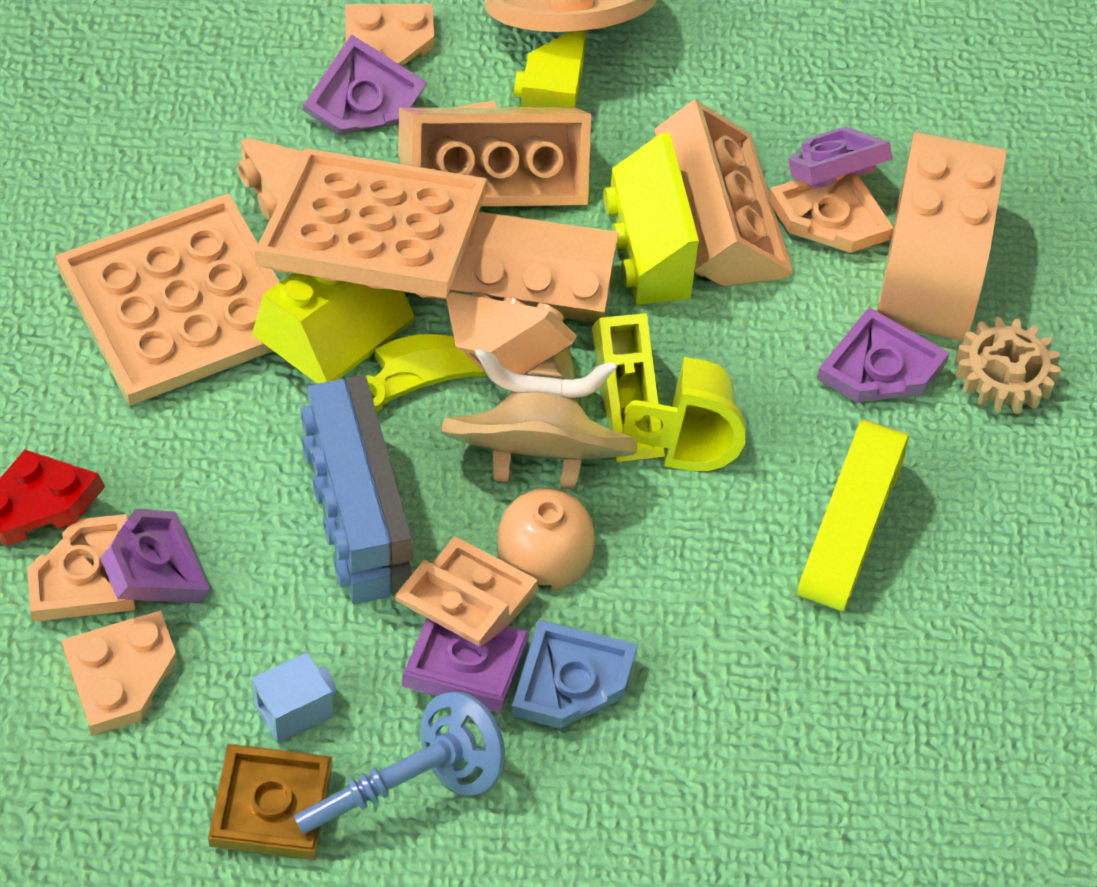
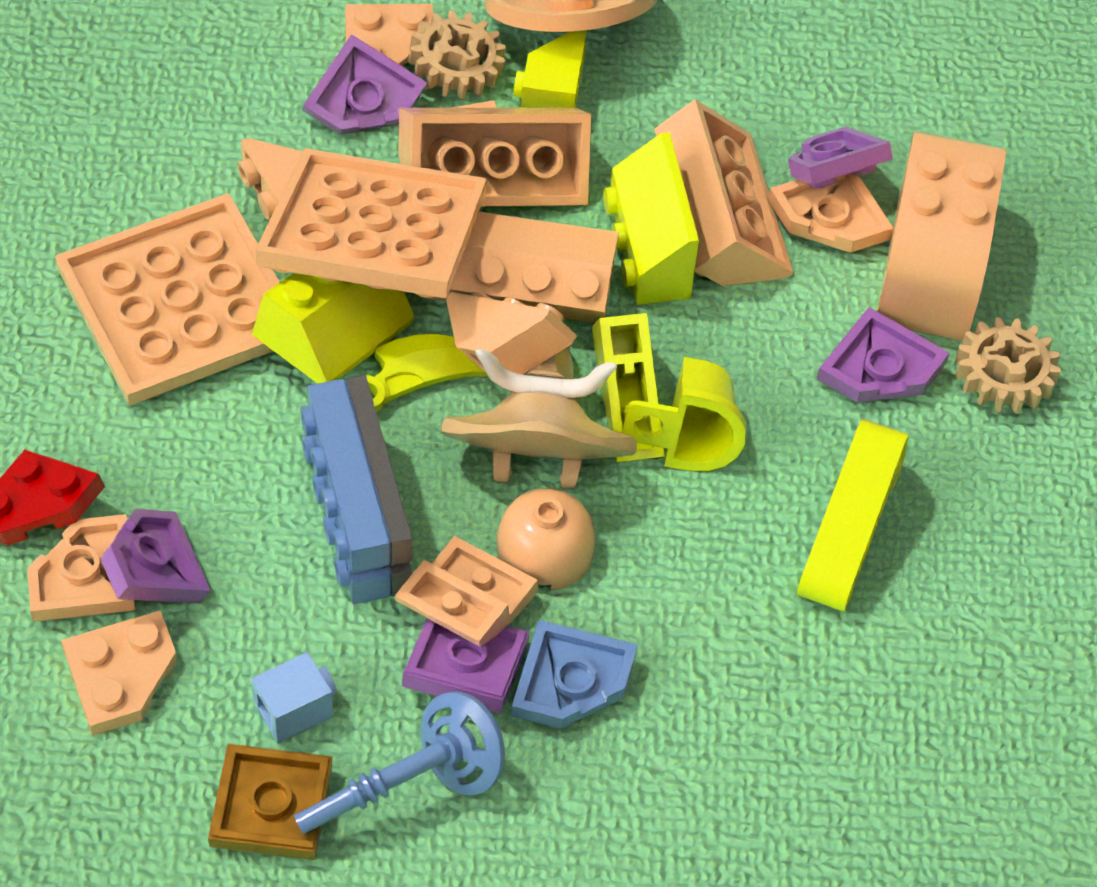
(457, 54): none -> tan gear

